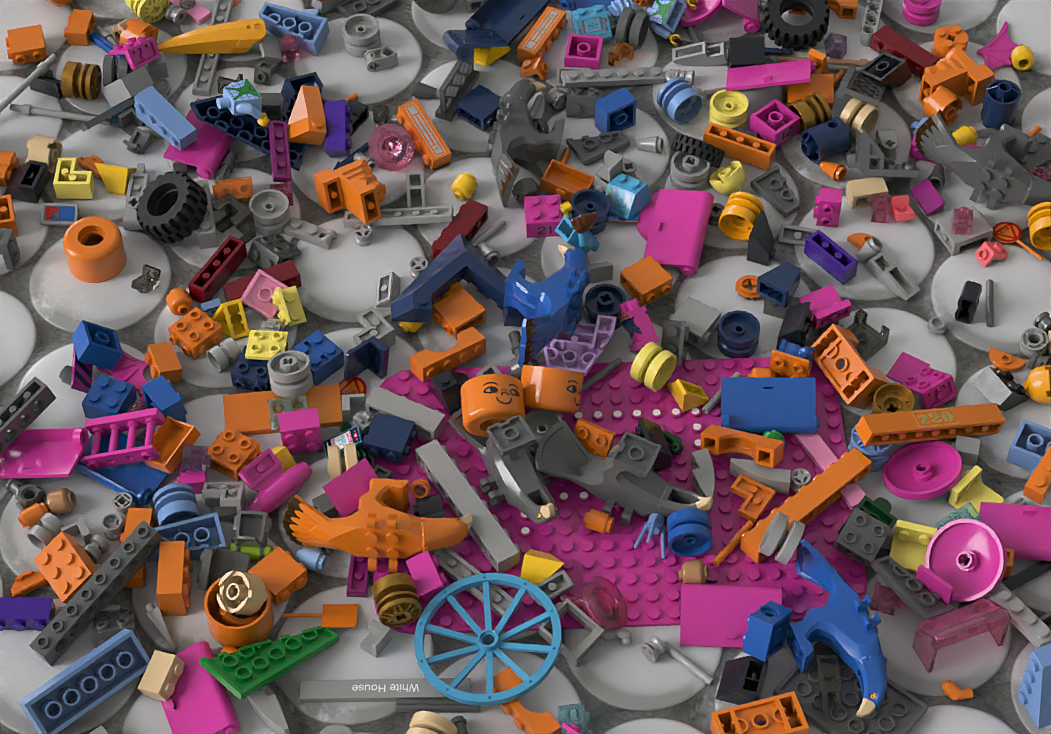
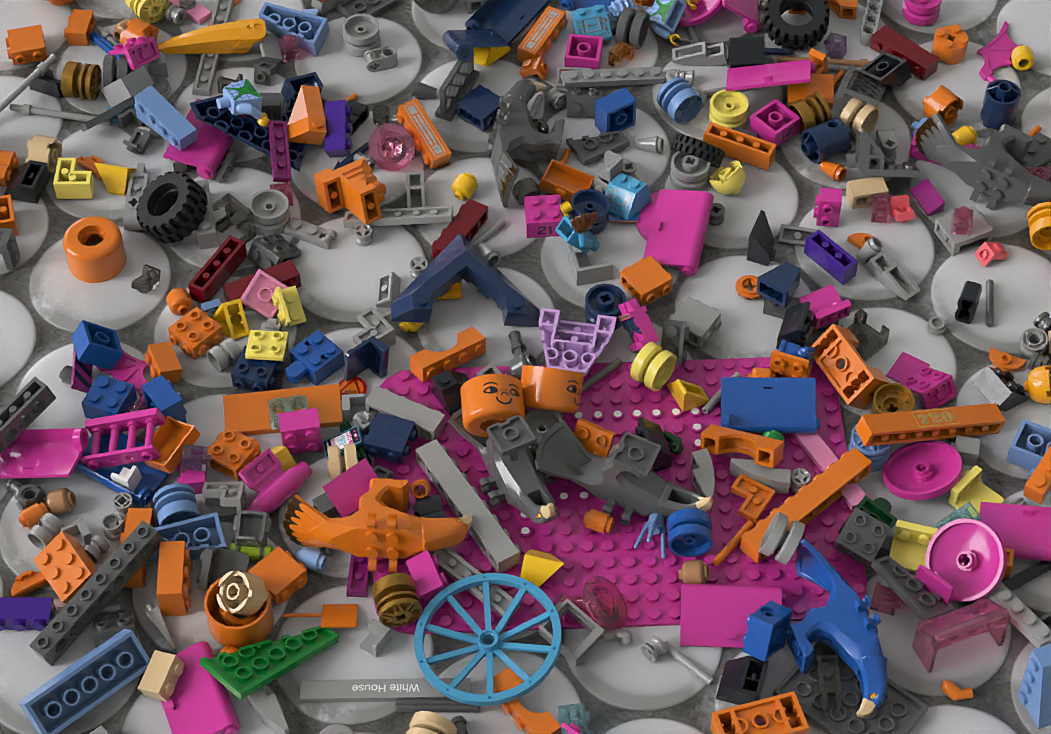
(59, 214): slope -> none
(127, 478): none -> white panel
(239, 188): orange brick -> none
(290, 373): light grey wheel -> none
(458, 312): orange brick -> none
(547, 303): blue animal -> none
(555, 585): light grey slope -> none
(738, 334): dark blue wheel -> none
(740, 215): light orange wheel -> none
(776, 191): dark grey wing -> none
(937, 176): dark grey cone -> none
(959, 75): orange brick -> none
(1010, 233): piece -> none

